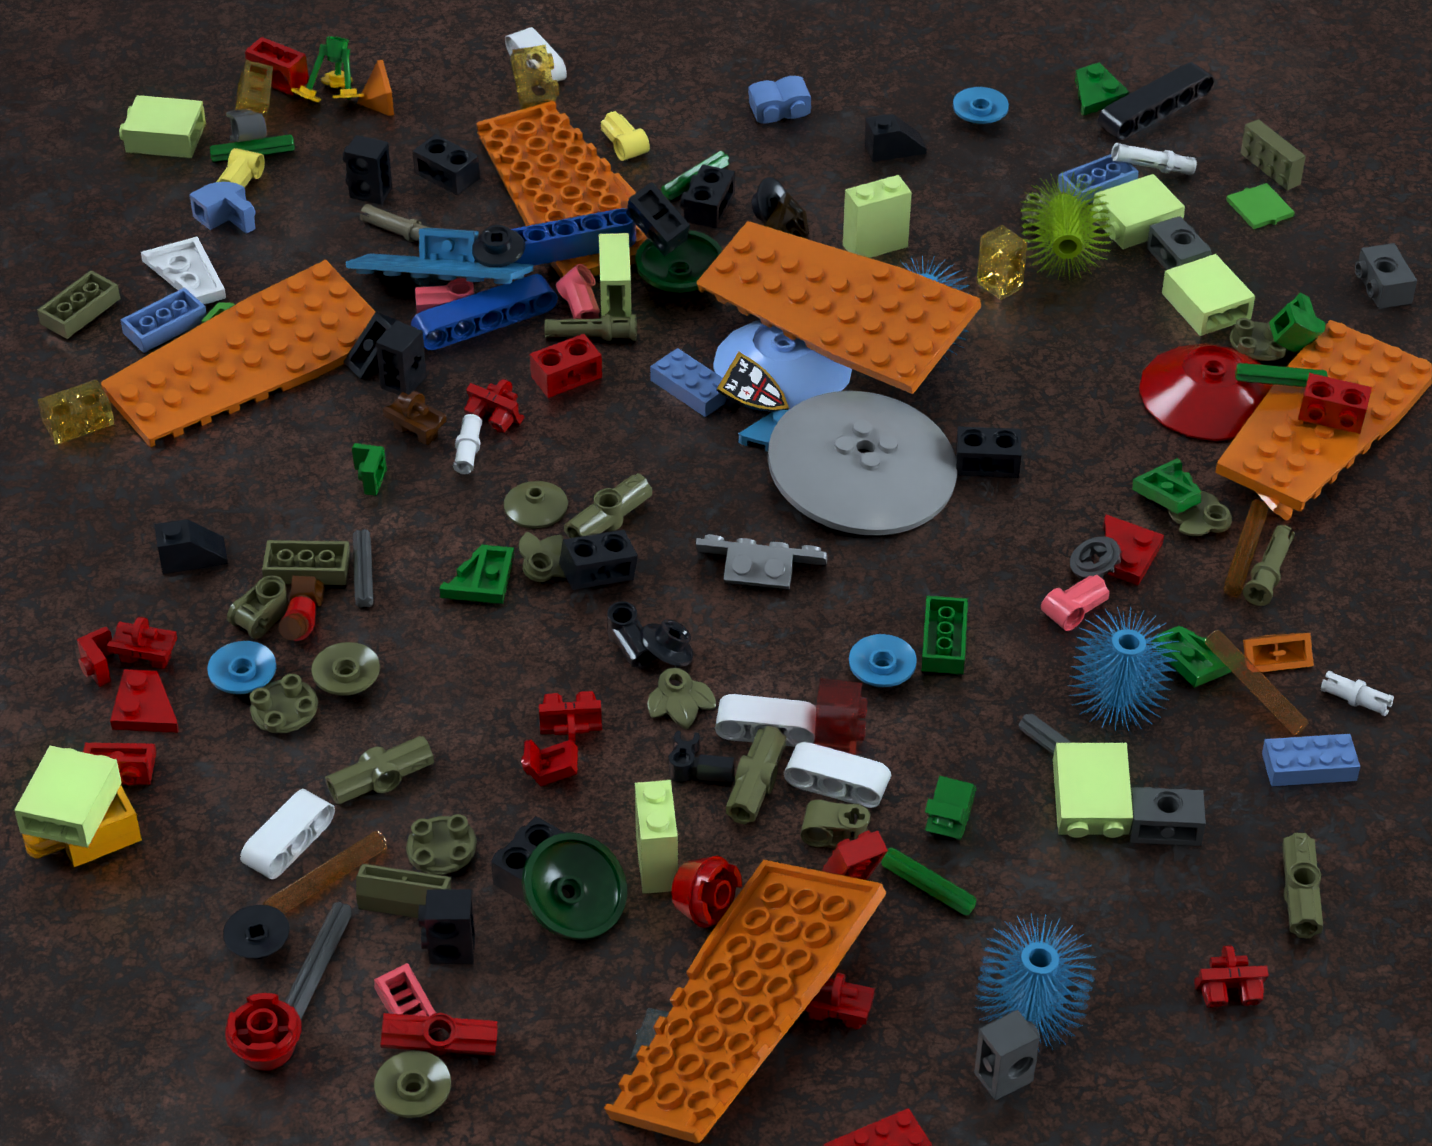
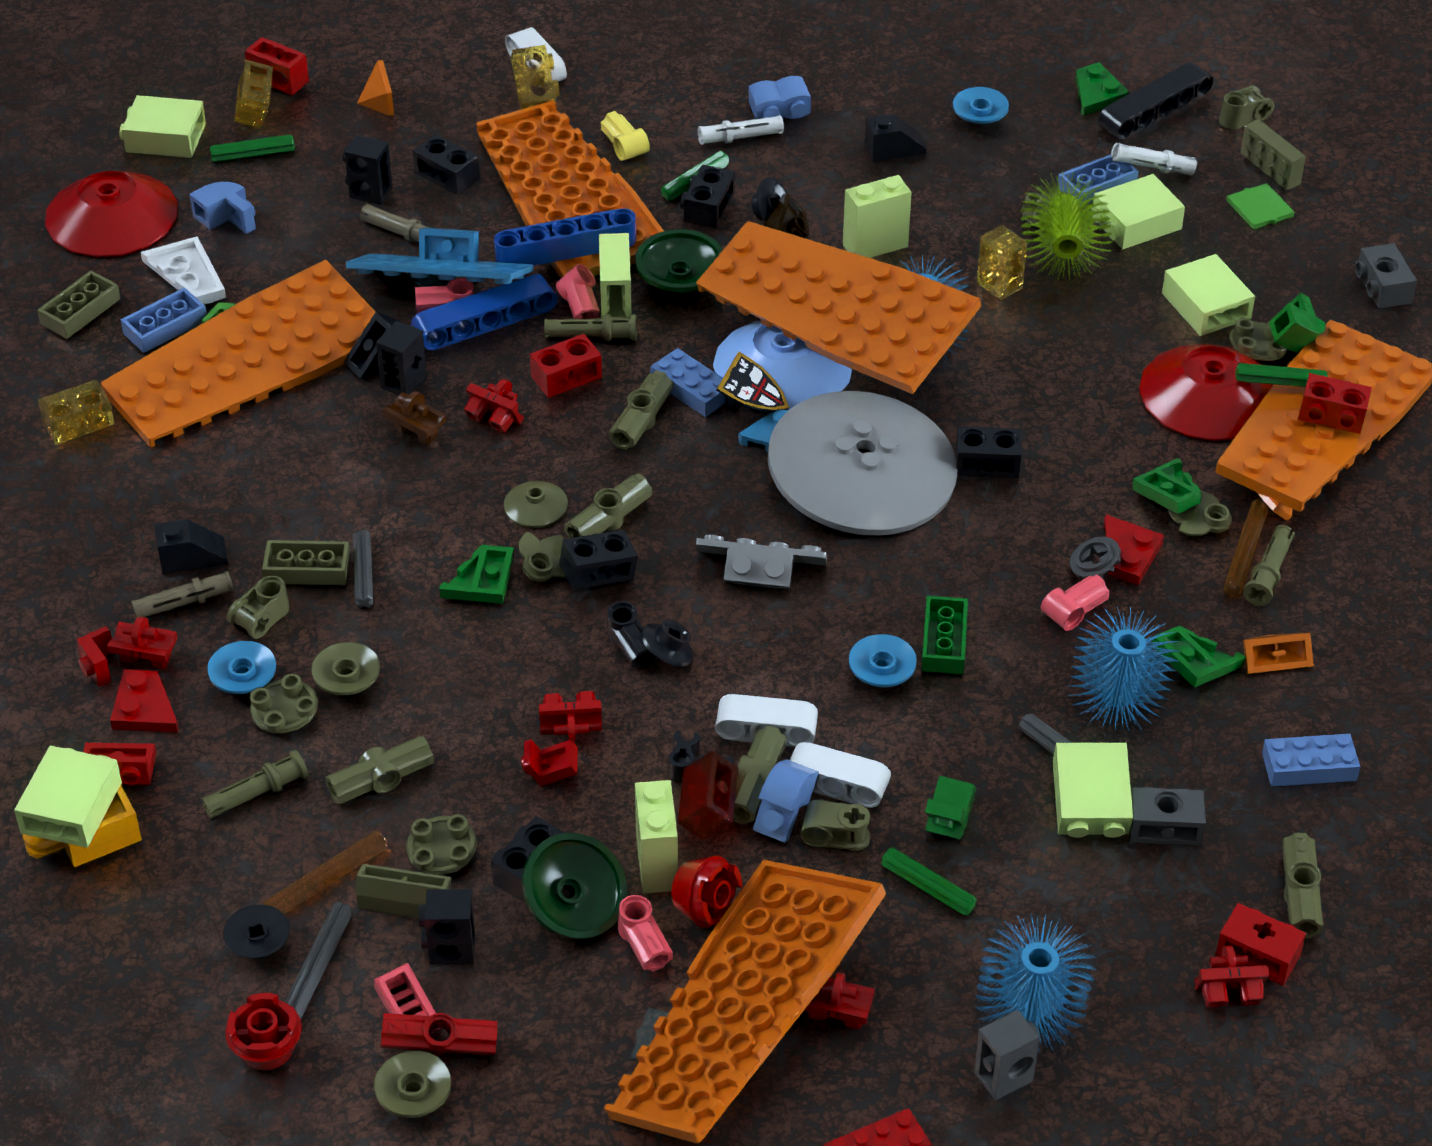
(111, 214): none -> red dish
(183, 595): none -> dark tan pin
(242, 167): light yellow piece -> none
(246, 125): dark grey piece -> none
(270, 778): none -> olive pin
(287, 834): white beam -> none
(300, 614): reddish brown piece -> none
(337, 52): green plant -> none
(371, 466): green bracket -> none
(467, 444): white pin -> none
(498, 246): black piece -> none
(641, 410): none -> olive piece
(643, 933): none -> coral piece
(658, 219): black brick -> none
(680, 701): olive plate -> none
(707, 795): none -> clear red brick
(744, 129): none -> white pin
(782, 795): none -> medium blue brick
(839, 715): clear red brick -> none
(857, 857): red piece -> none
(1176, 243): dark grey brick -> none
(1244, 107): none -> olive piece
(1256, 682): clear orange axle -> none
(1263, 941): none -> red brick
(1357, 693): white pin -> none

